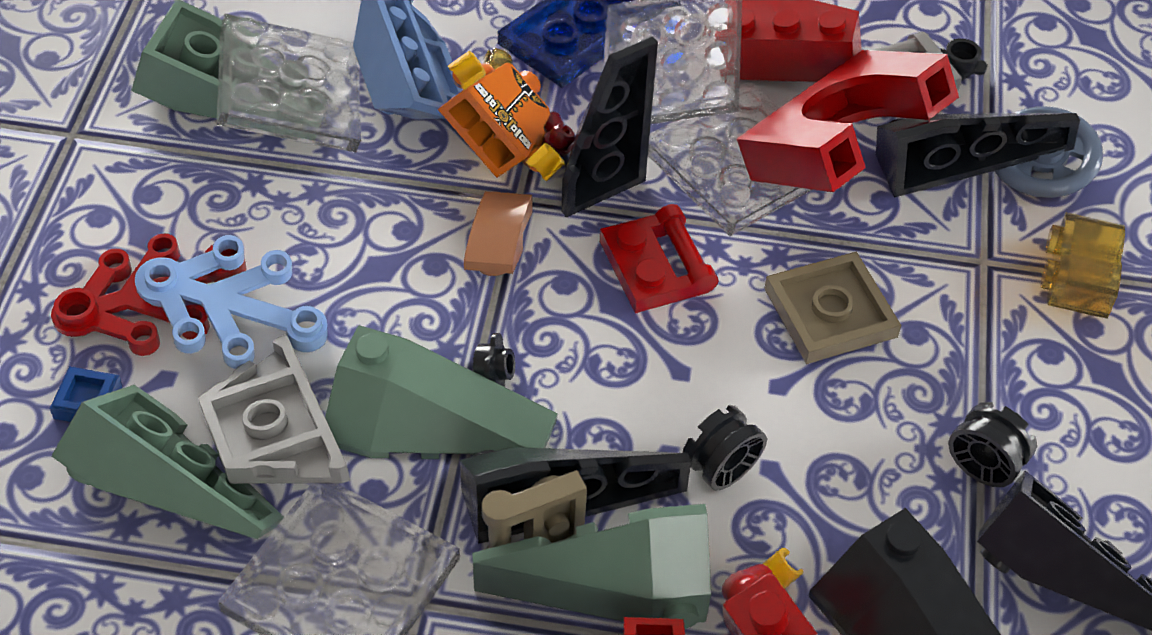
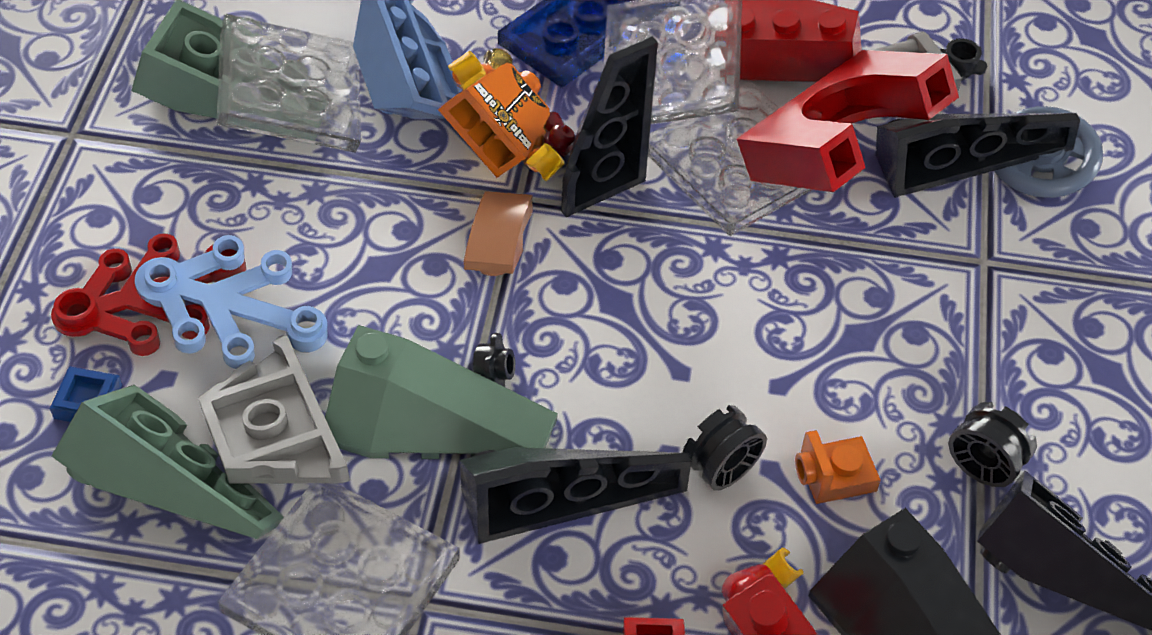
(547, 508): dark tan plate -> none
(633, 570): sand green wedge -> none
(644, 266): red plate -> none
(832, 307): dark tan plate -> none
(836, 468): none -> orange bracket
(1084, 265): clear yellow brick -> none

